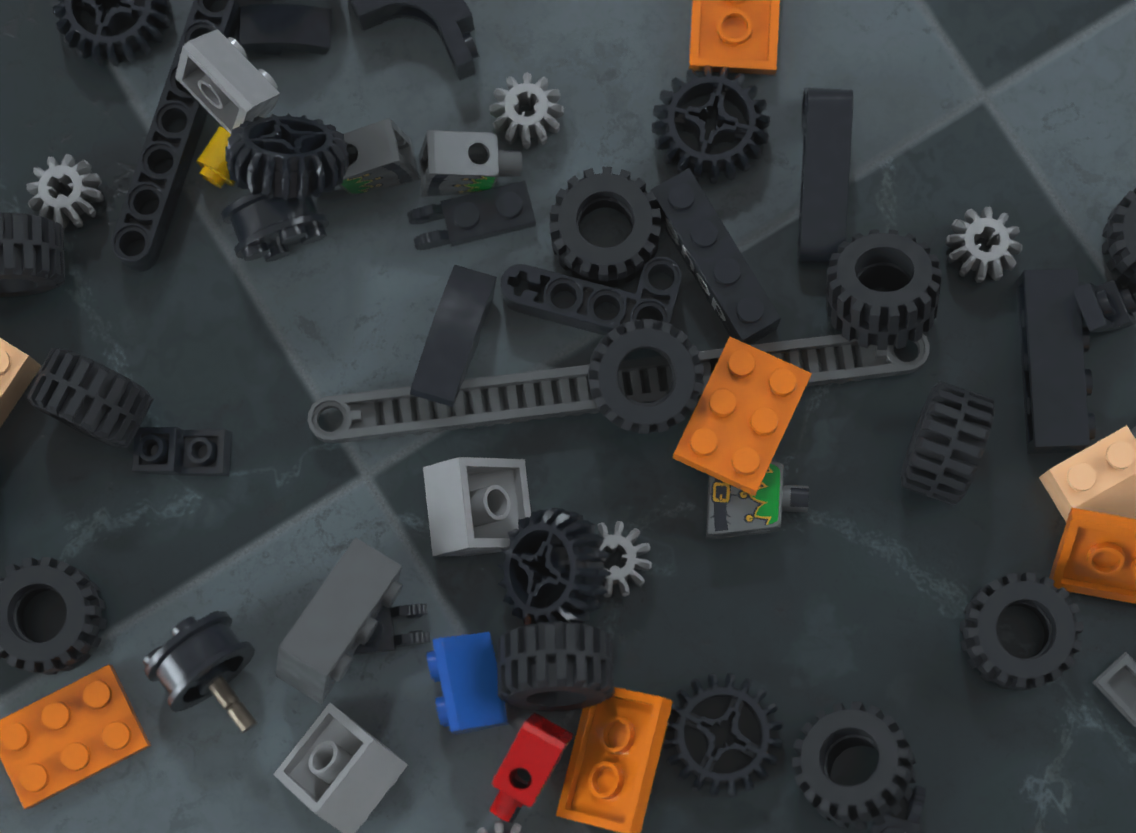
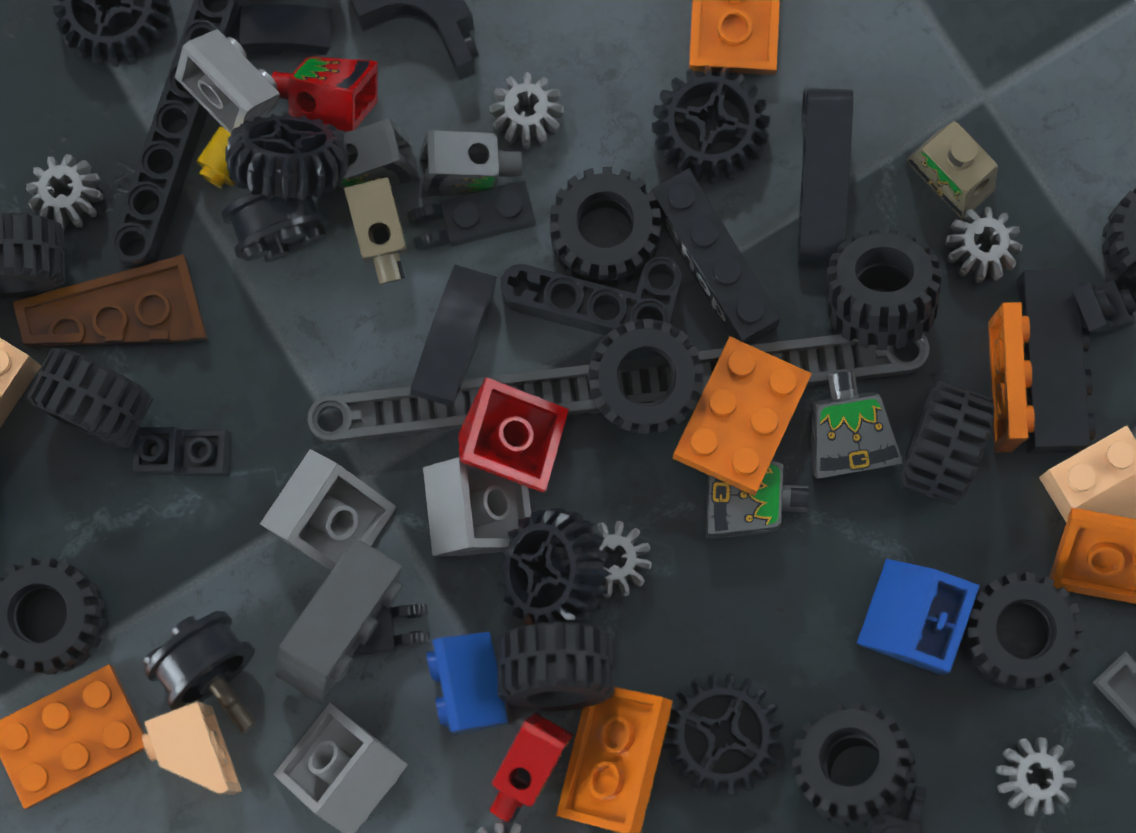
(123, 308): none -> reddish brown wing
(192, 747): none -> light nougat slope
(326, 510): none -> light grey slope
(331, 90): none -> red torso
(373, 209): none -> dark tan torso
(512, 434): none -> red slope
(850, 430): none -> torso
(918, 615): none -> blue slope
(955, 167): none -> dark tan torso
(1010, 377): none -> orange plate
(1039, 760): none -> light grey gear

